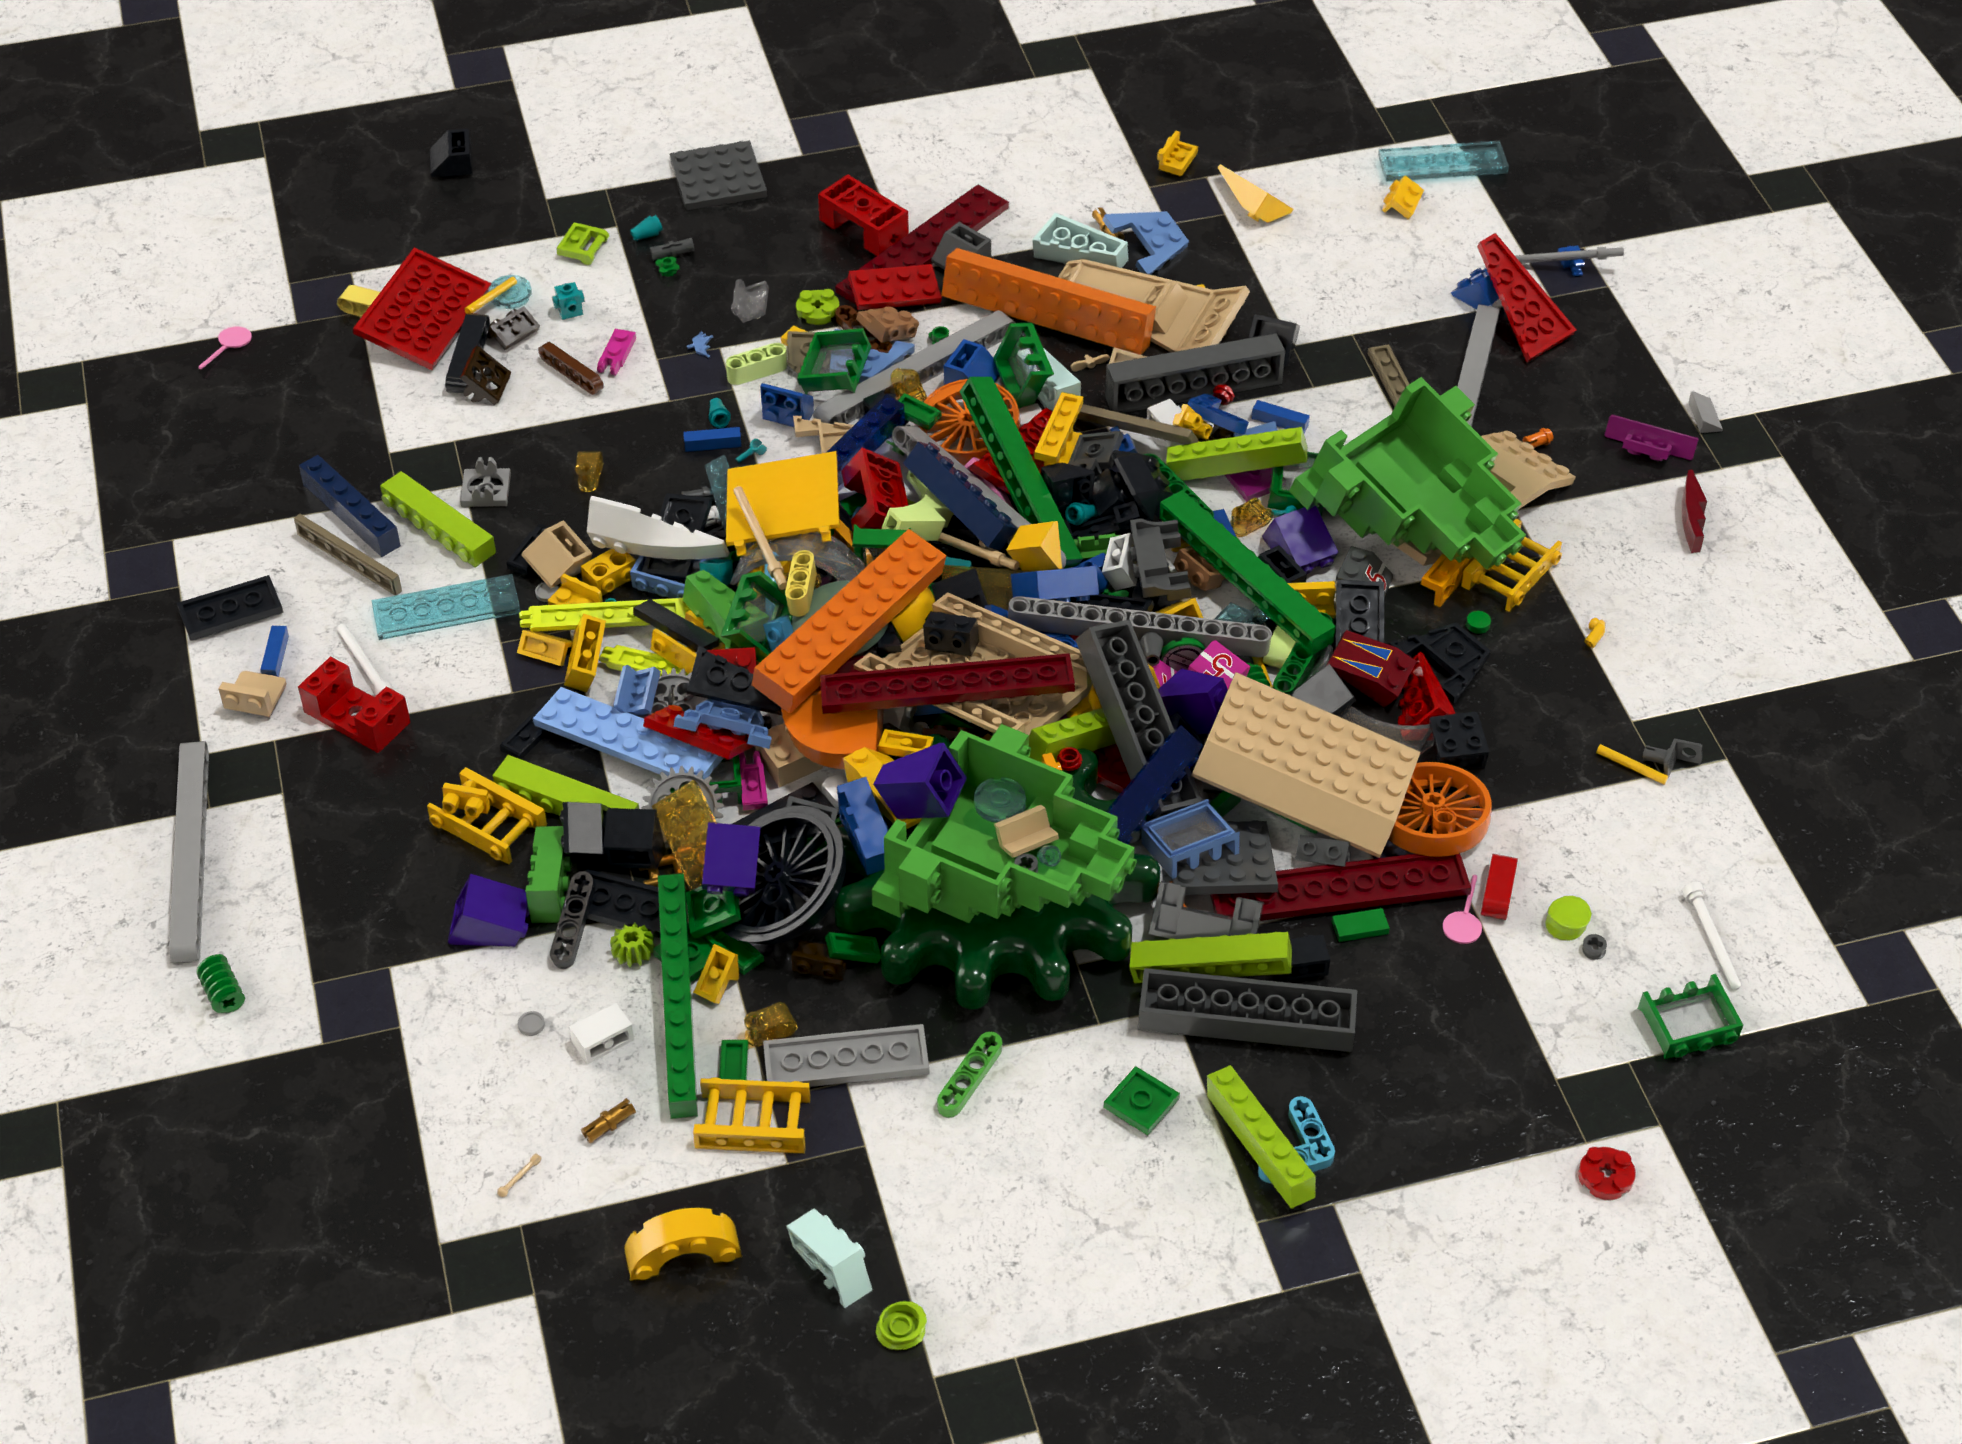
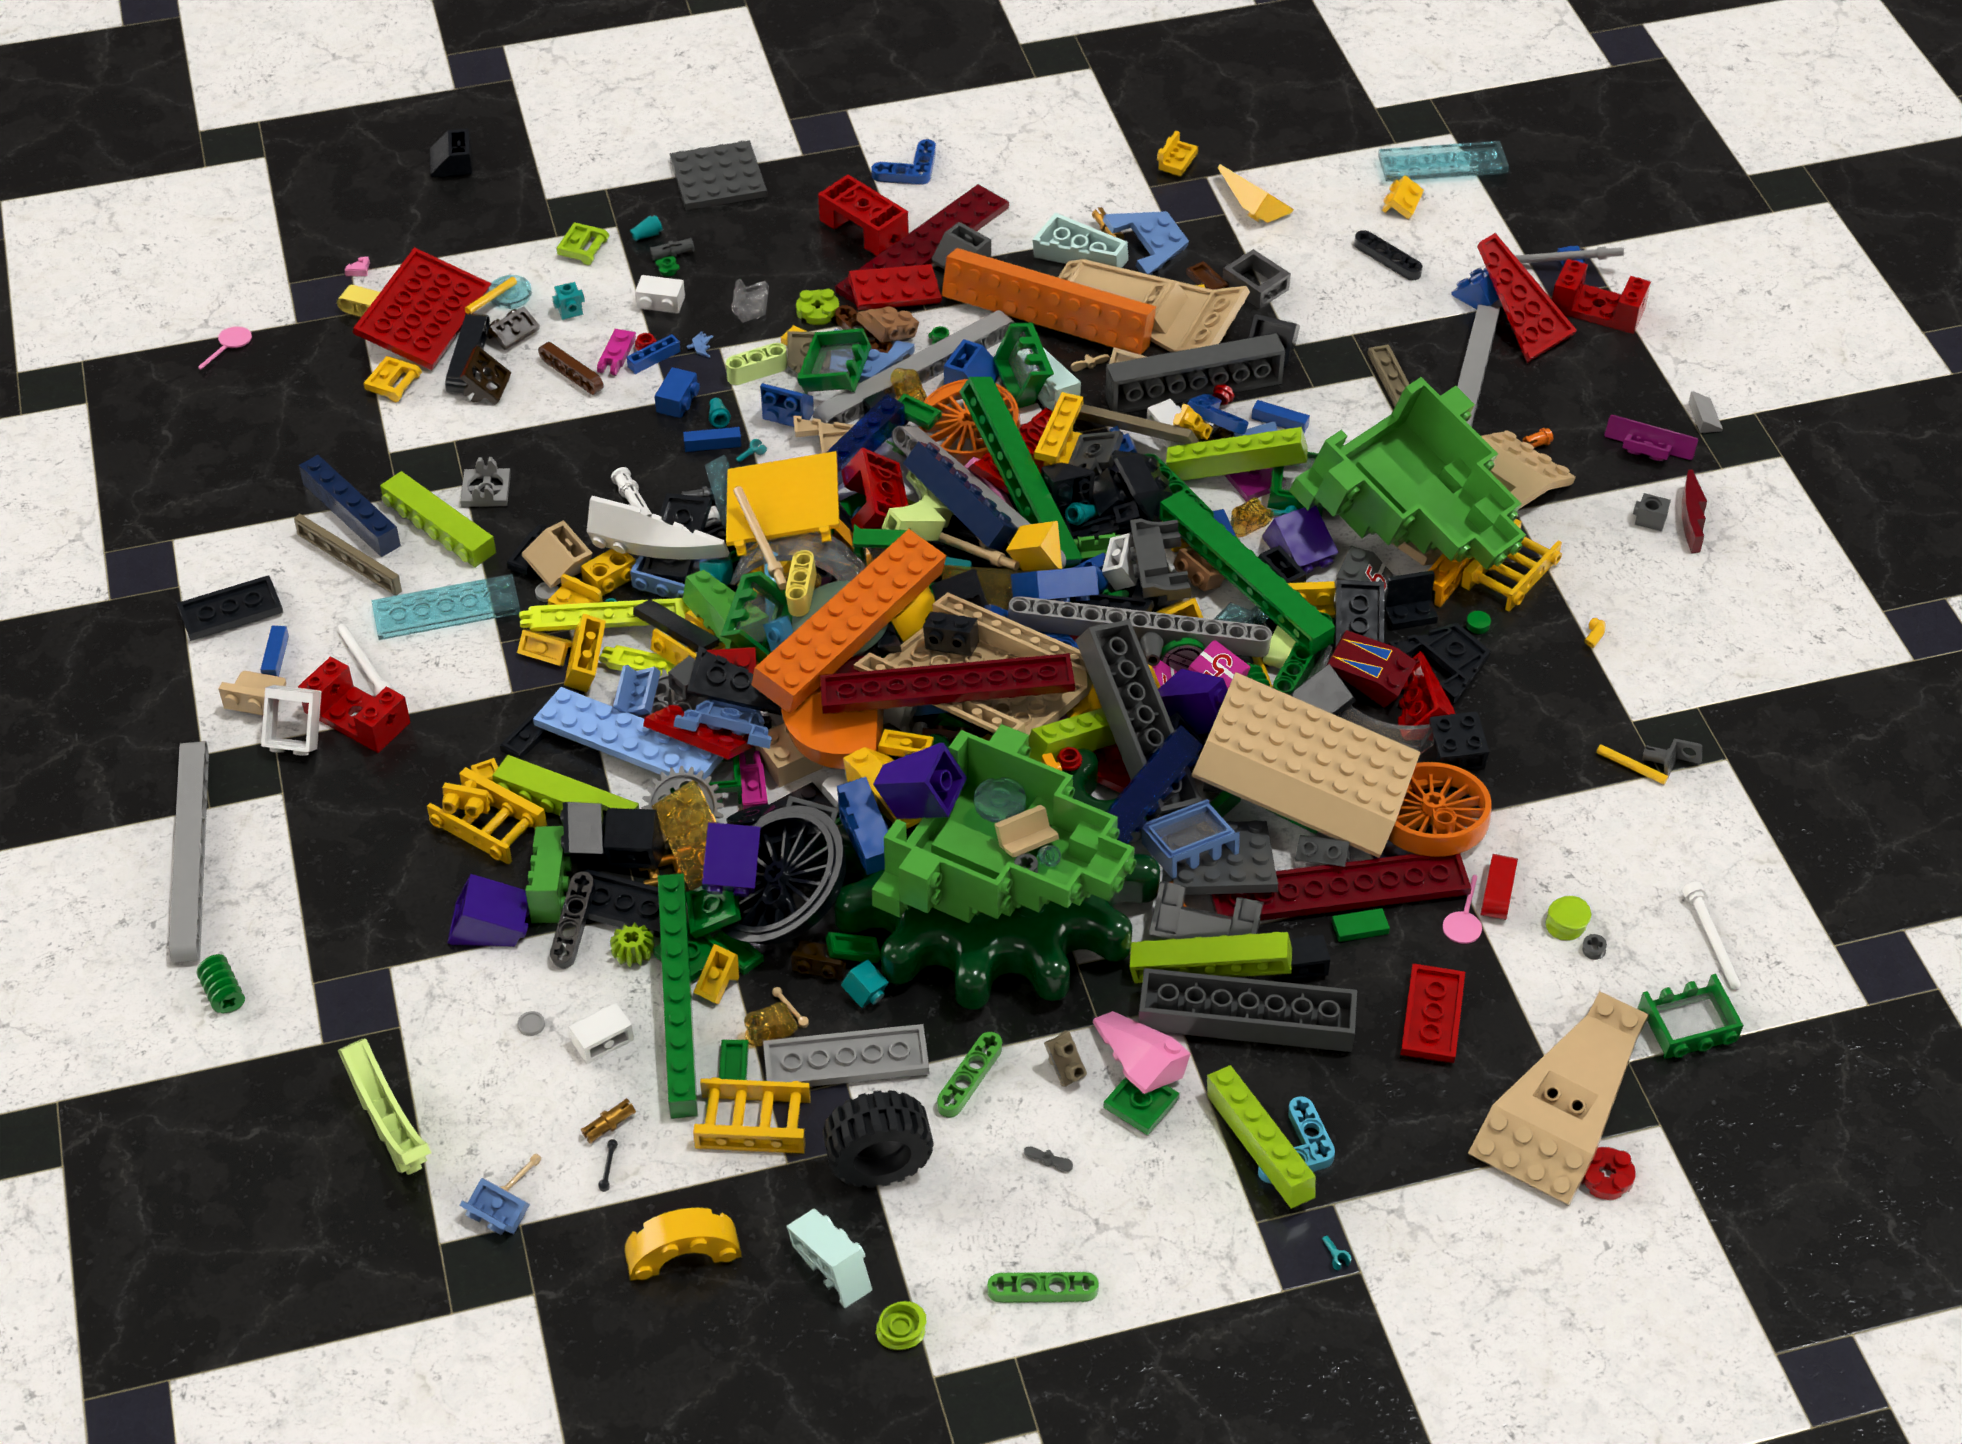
(270, 716): none -> white window
(358, 268): none -> bright pink tile
(376, 1097): none -> yellowish green arch
(387, 374): none -> yellow plate
(486, 768): none -> yellow tile
(495, 1206): none -> medium blue bracket
(588, 469): clear yellow piece -> none
(604, 1184): none -> black hinge
(629, 489): none -> white pin
(644, 340): none -> red plate
(653, 354): none -> blue piece
(660, 294): none -> white brick
(676, 392): none -> blue brick
(680, 677): none -> dark grey brick
(750, 814): none -> black dish
(802, 1021): none -> tan hinge
(865, 984): none -> teal brick
(878, 1138): none -> black tyre
(882, 170): none -> blue beam
(1043, 1292): none -> bright green beam
(1048, 1158): none -> dark grey piece
(1065, 1058): none -> dark tan hips
(1146, 1054): none -> bright pink wedge
(1204, 274): none -> reddish brown tile
(1268, 291): none -> flat silver window
(1342, 1254): none -> teal hand
(1407, 267): none -> black beam
(1409, 600): none -> black bracket
(1433, 1013): none -> red plate
(1543, 1136): none -> tan wing
(1617, 310): none -> red plate
(1651, 511): none -> dark grey brick

